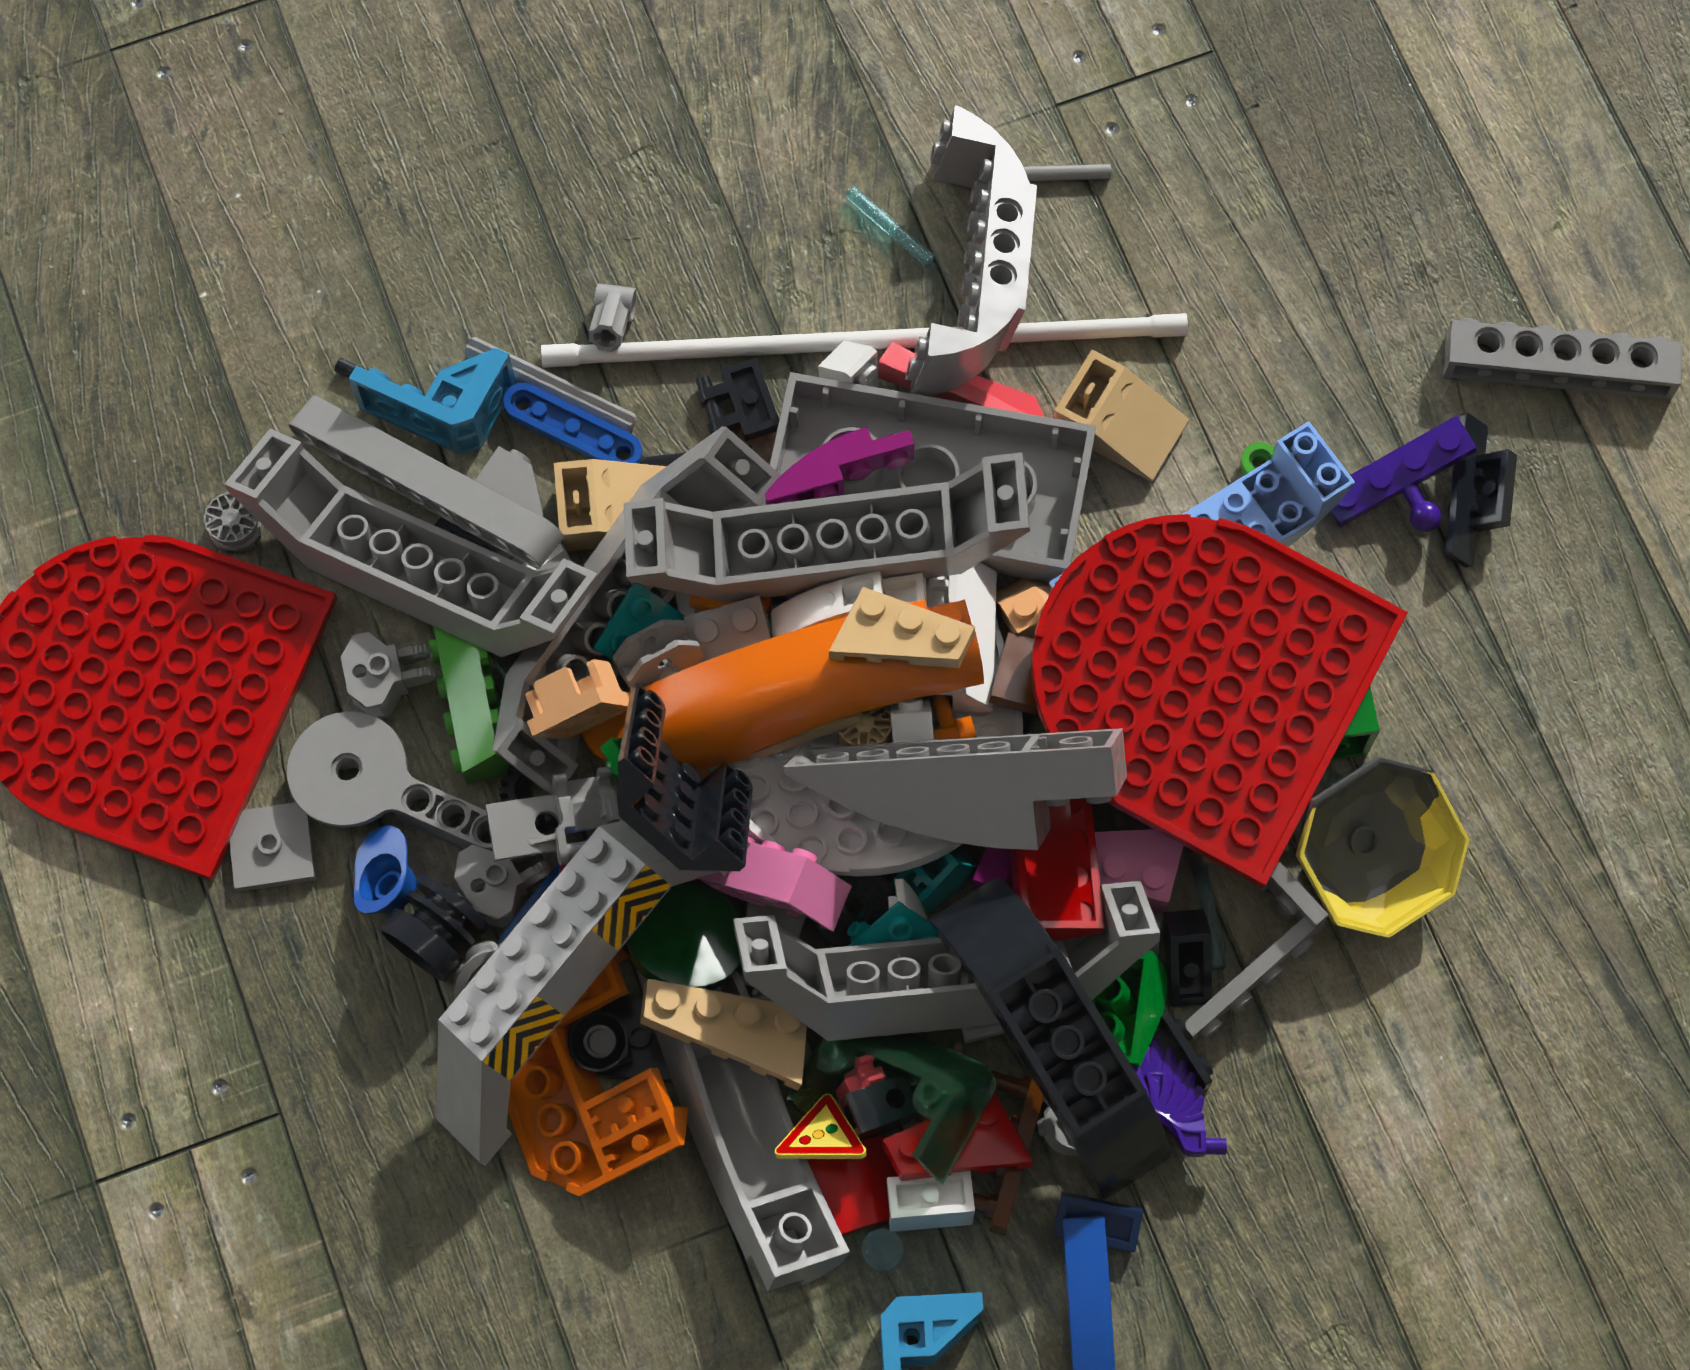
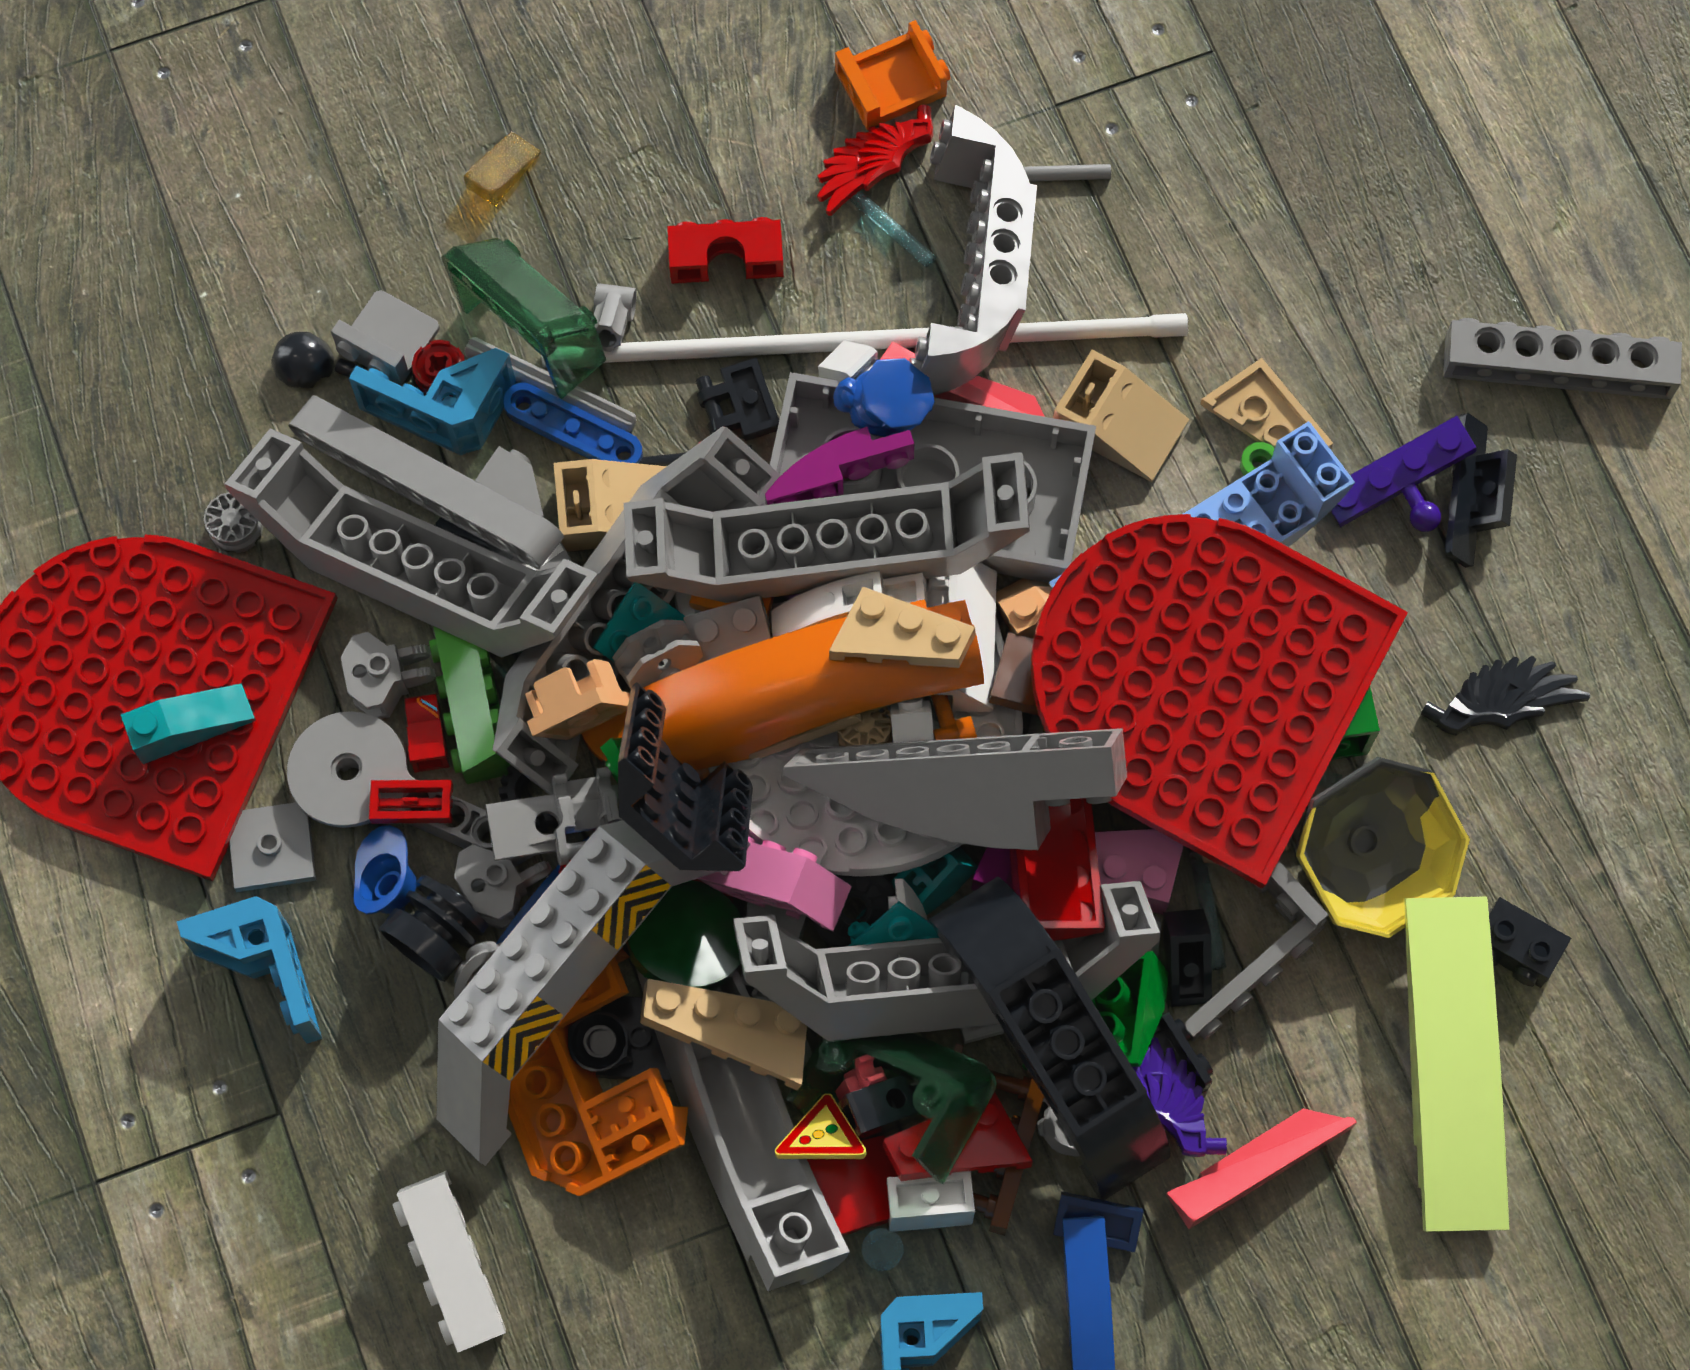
(185, 720): none -> teal slope
(255, 942): none -> dark azure bracket
(302, 360): none -> black hair
(385, 336): none -> light grey bracket
(410, 786): none -> red tile
(426, 733): none -> red leg
(432, 359): none -> red wheel
(449, 1261): none -> white wedge
(501, 168): none -> clear yellow slope
(530, 305): none -> clear green windscreen
(754, 241): none -> red arch
(872, 157): none -> red animal
(887, 397): none -> blue piece
(893, 76): none -> orange panel
(1256, 1164): none -> coral wedge
(1259, 405): none -> tan wing
(1455, 1065): none -> yellowish green slope
(1505, 696): none -> black animal
(1524, 943): none -> black brick

